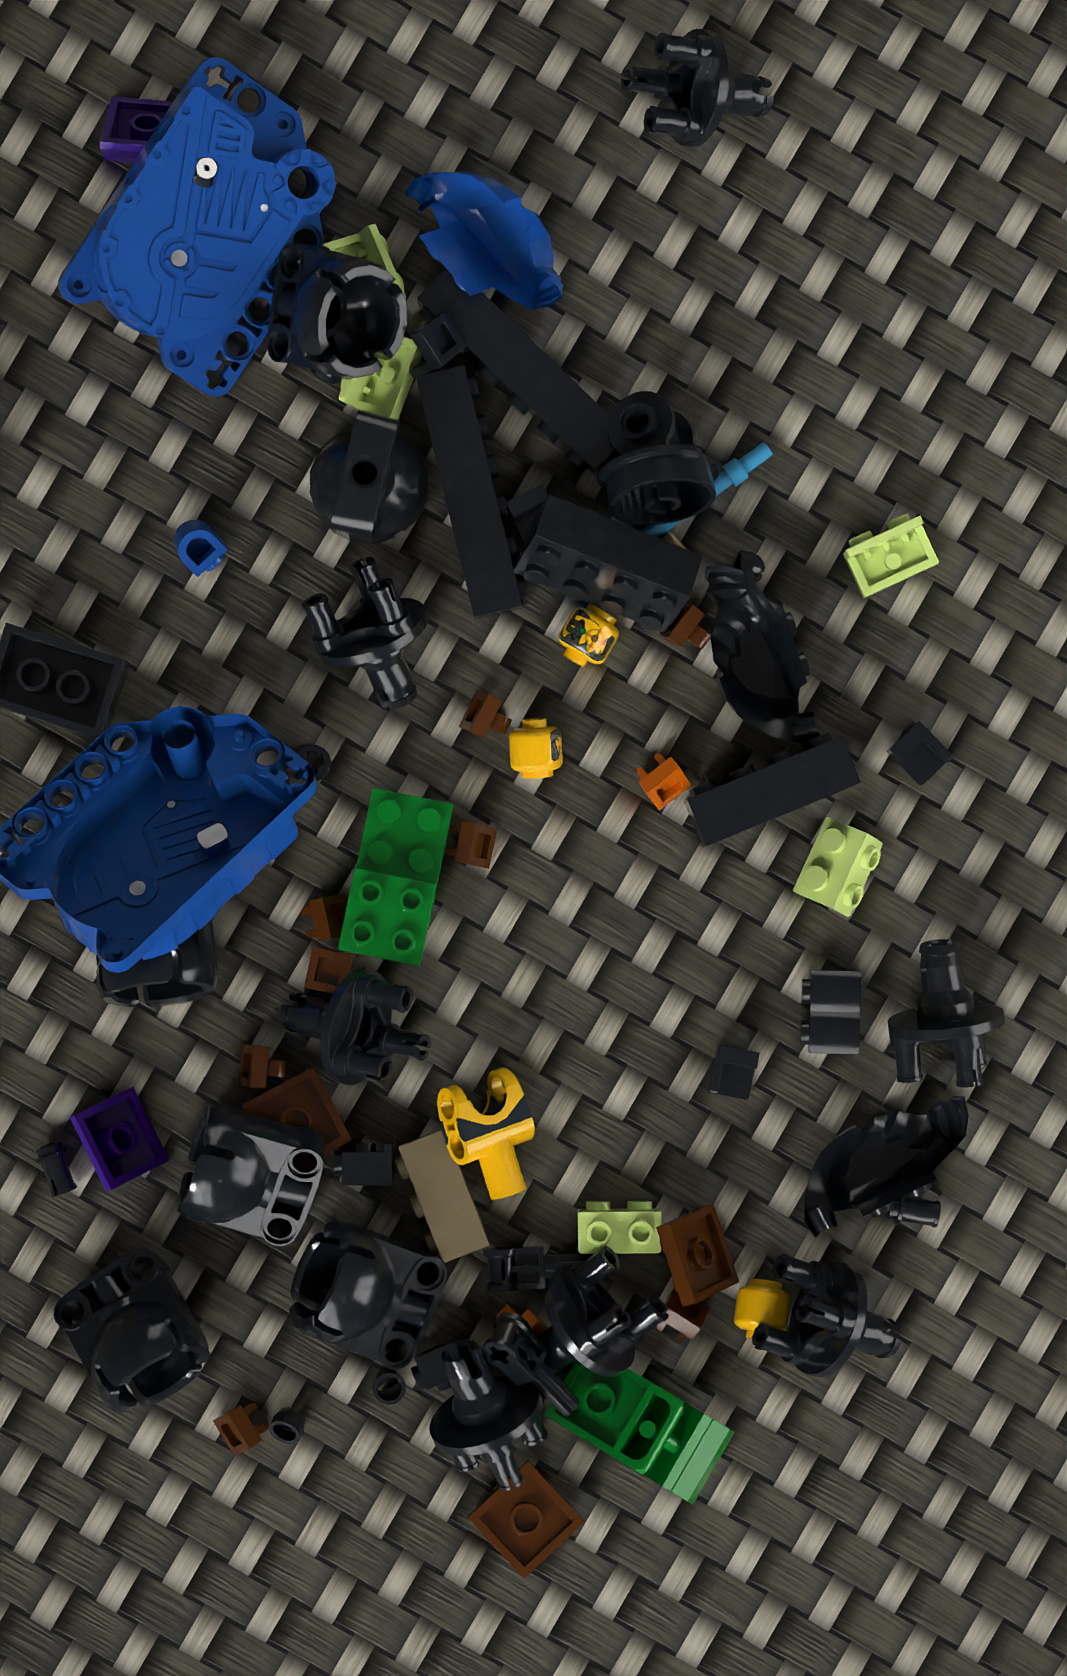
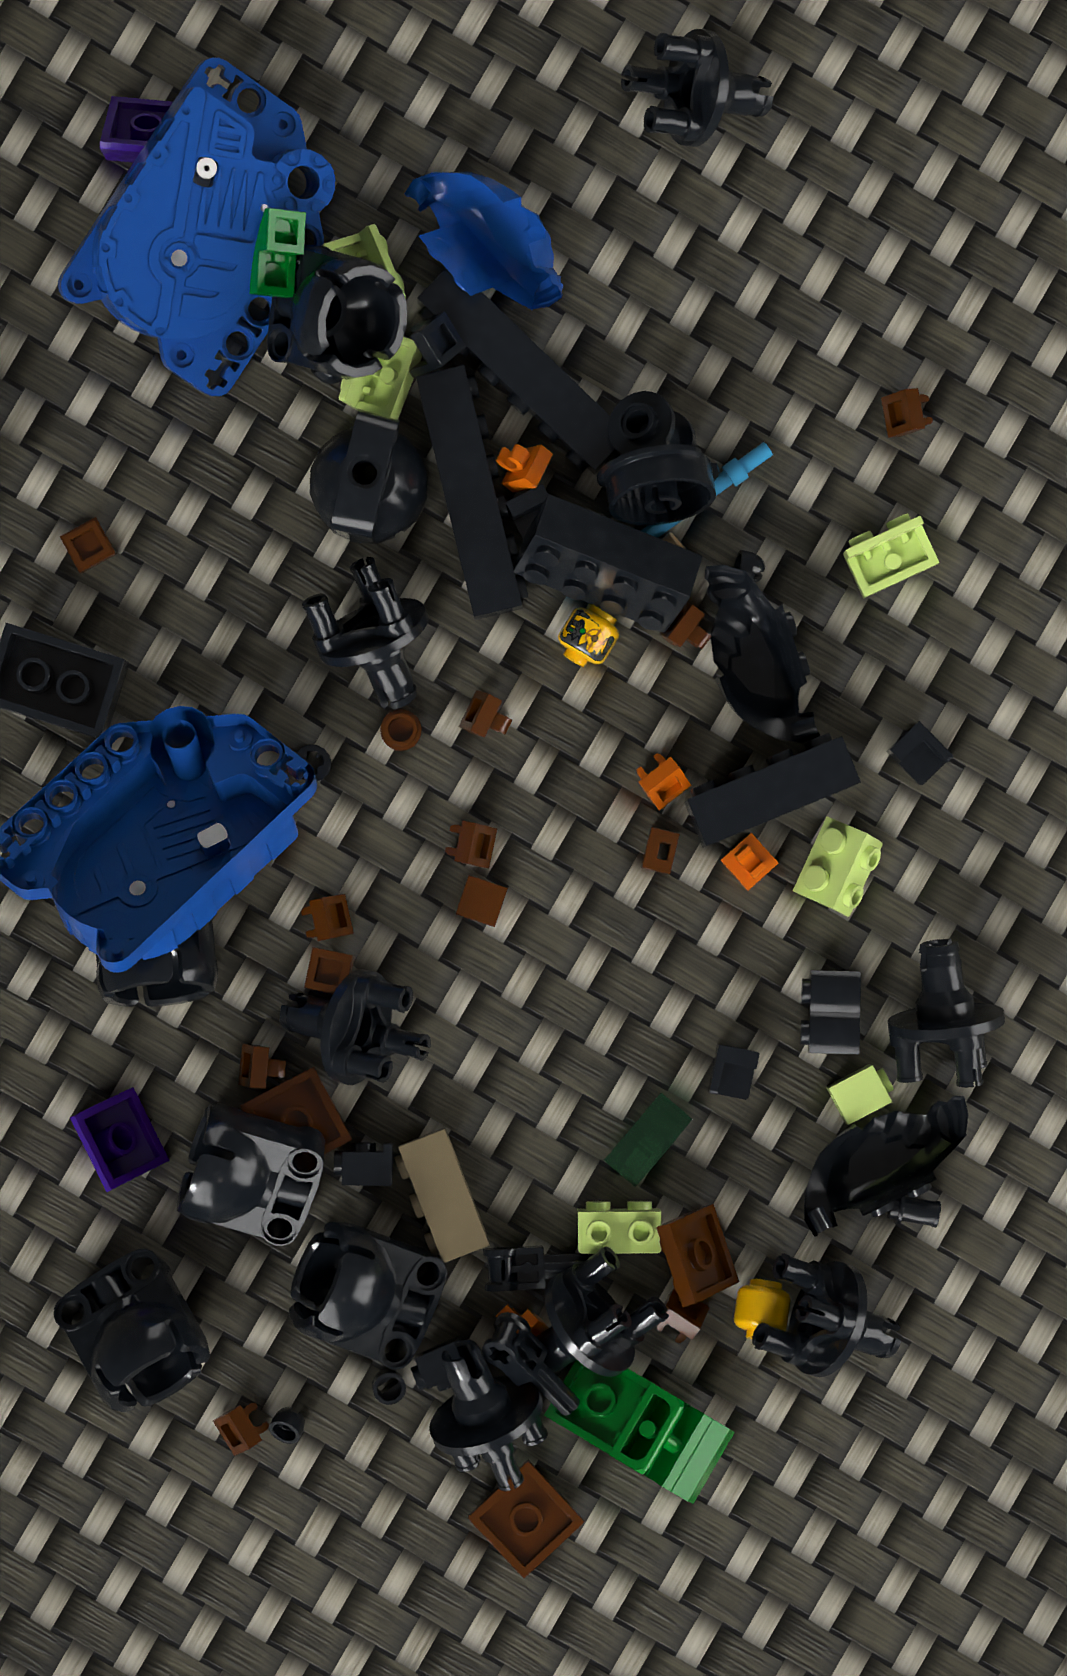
(56, 1168): black pin -> none
(88, 545): none -> reddish brown tile
(199, 546): blue plate -> none
(275, 252): none -> green slope
(396, 877): green piece -> none
(401, 730): none -> reddish brown plate
(481, 901): none -> reddish brown tile
(490, 1134): yellow connector -> none
(524, 466): none -> orange tile
(535, 749): yellow head -> none
(648, 1139): none -> clear green slope
(650, 859): none -> reddish brown piece
(749, 861): none -> orange tile
(861, 1093): none -> yellowish green brick
(904, 412): none -> reddish brown tile

